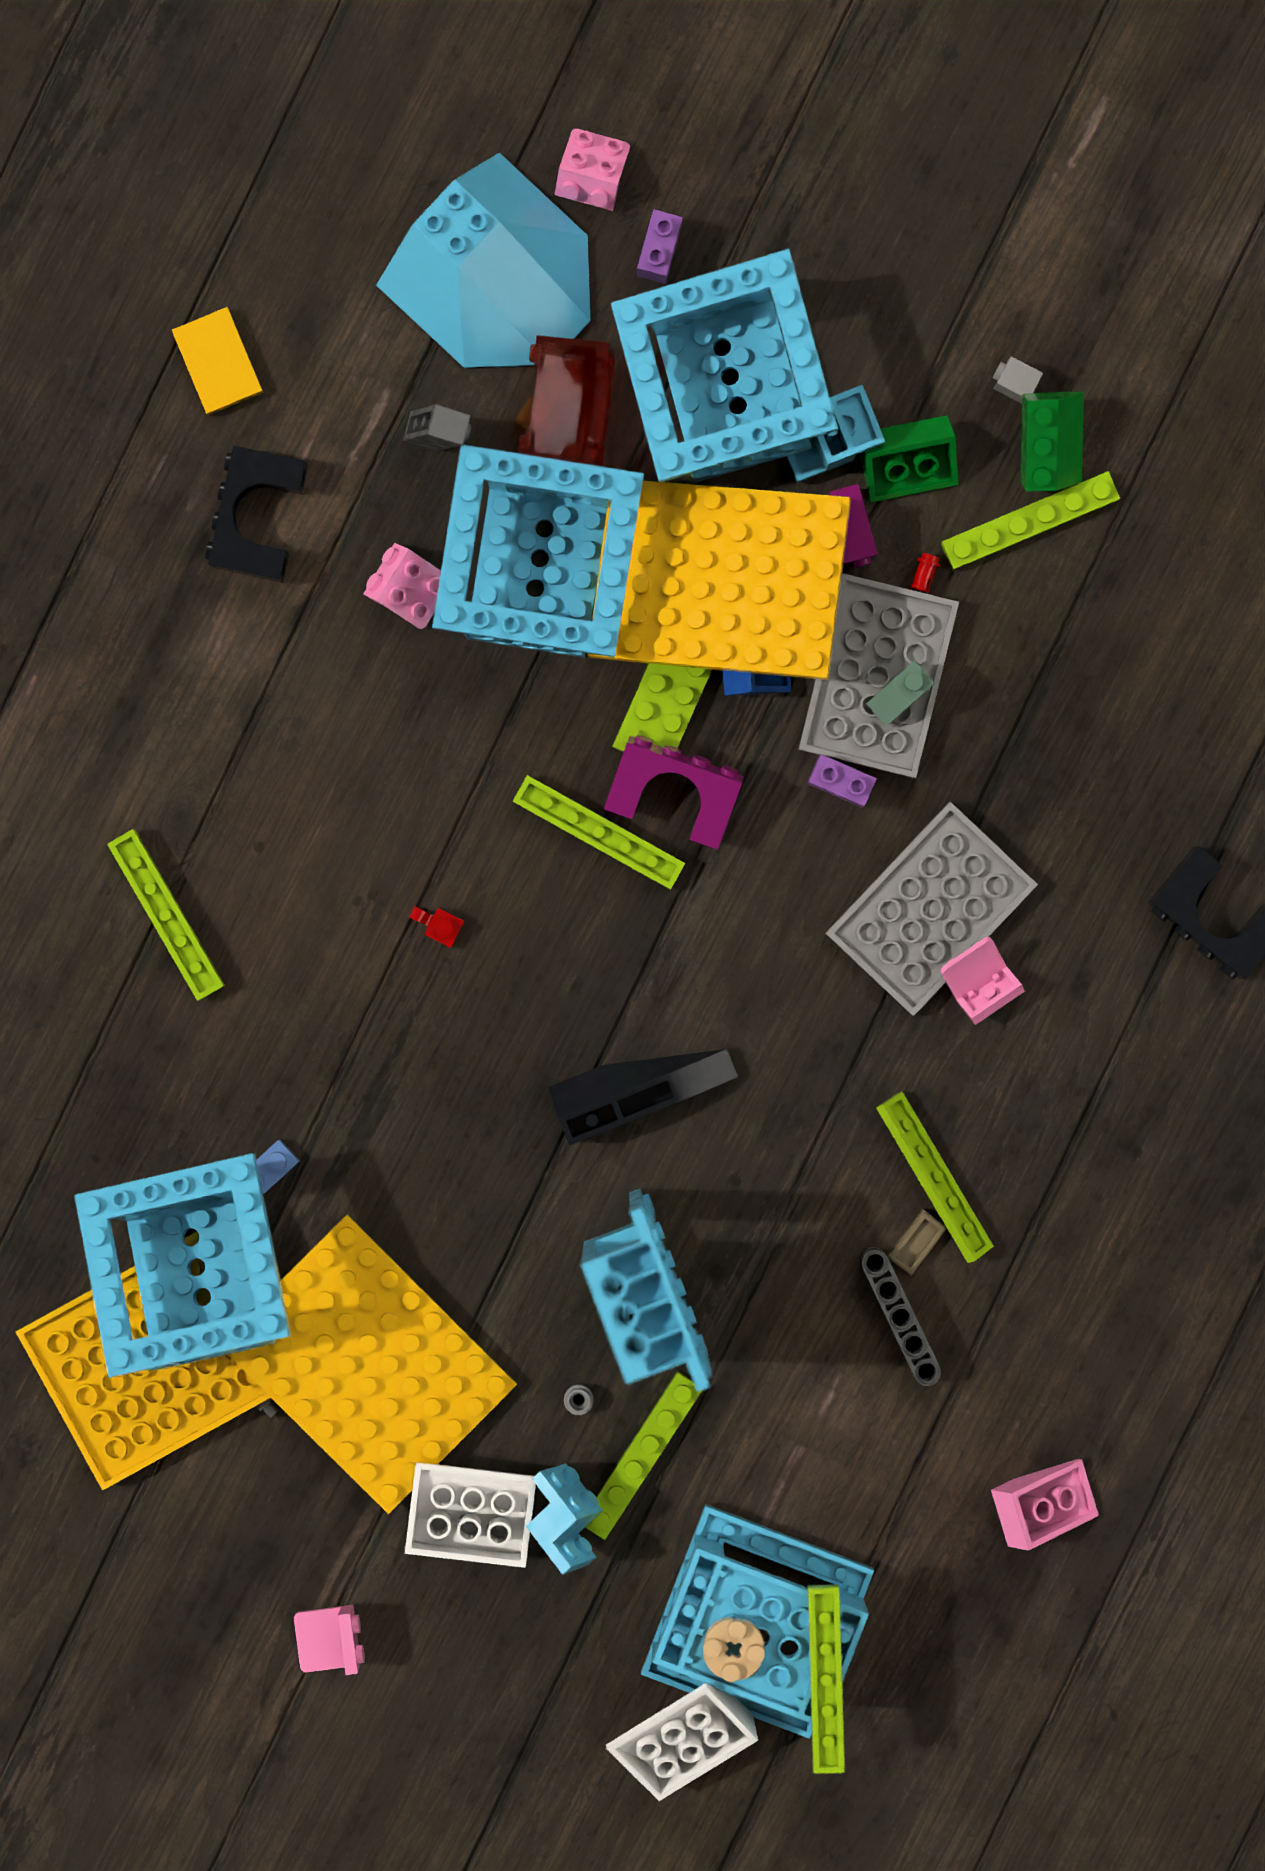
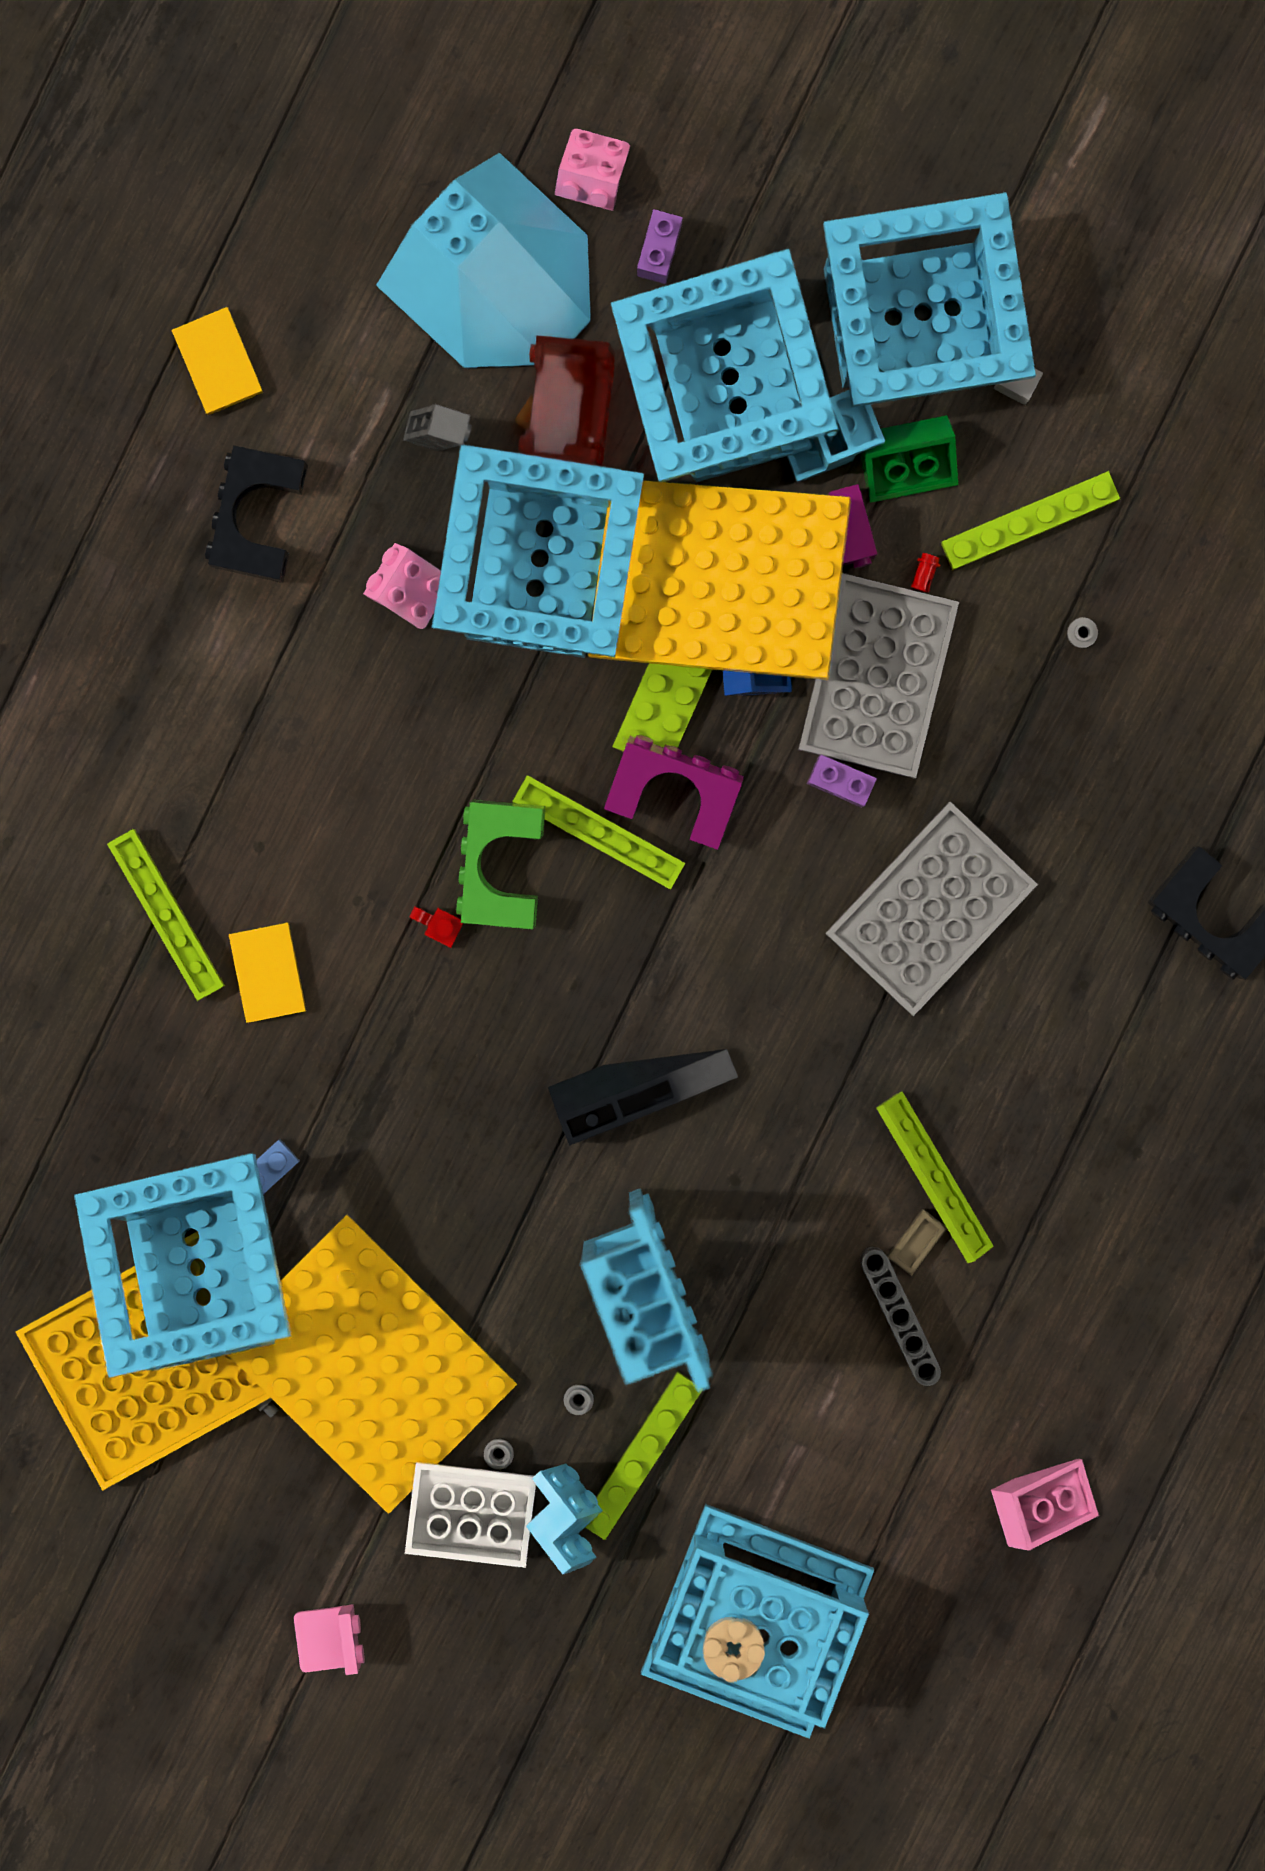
(267, 972): none -> yellow tile
(480, 900): none -> bright green arch
(498, 1463): none -> light grey plate
(685, 1740): white slope -> none
(826, 1679): lime plate -> none
(900, 693): sand green slope -> none
(946, 352): none -> medium azure plate
(981, 980): bright pink bracket -> none
(1051, 440): green slope -> none
(1074, 637): none -> light grey plate

